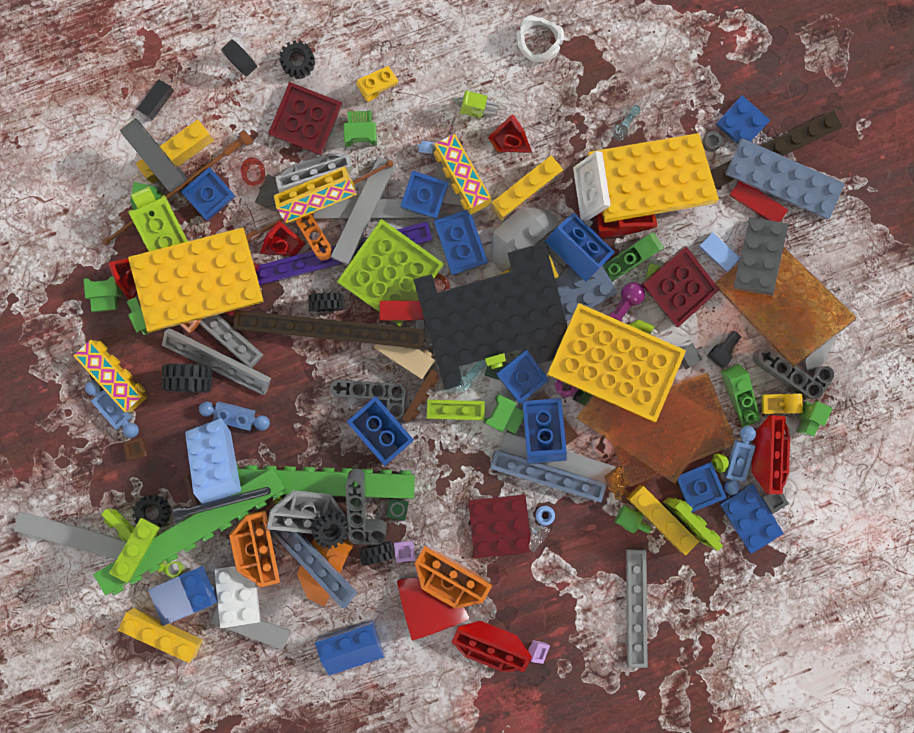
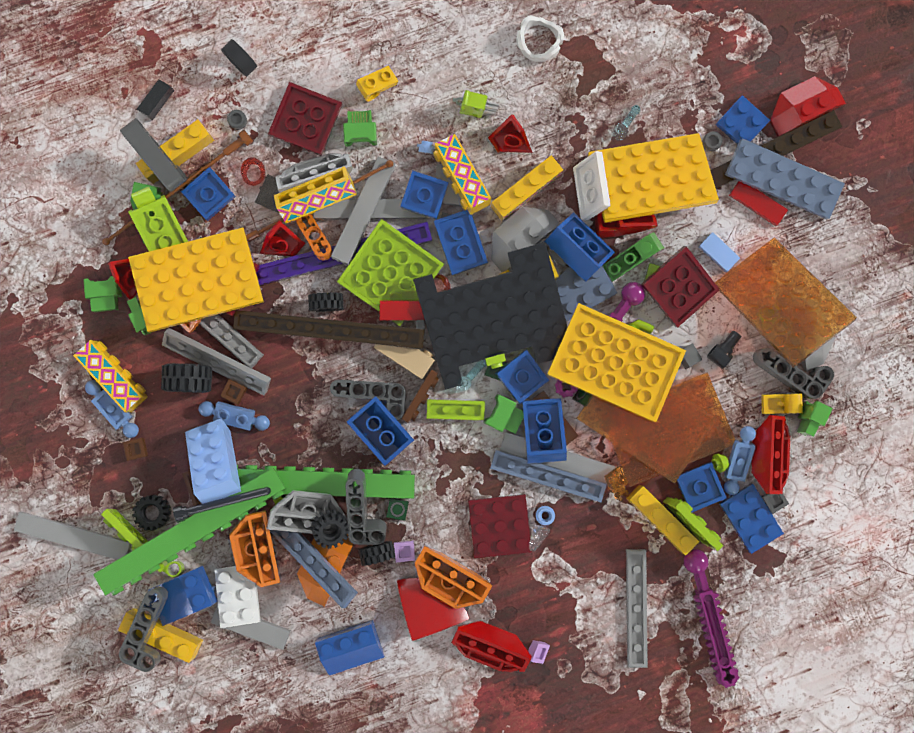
(134, 550): lime plate -> none
(145, 625): none -> dark grey beam
(233, 391): none -> reddish brown plate
(237, 119): none -> dark grey tile
(292, 49): black tyre -> none
(631, 520): bright green piece -> none
(696, 563): none -> magenta gear
(741, 394): bright green slope -> none
(761, 256): dark grey plate -> none
(803, 104): none -> red wedge

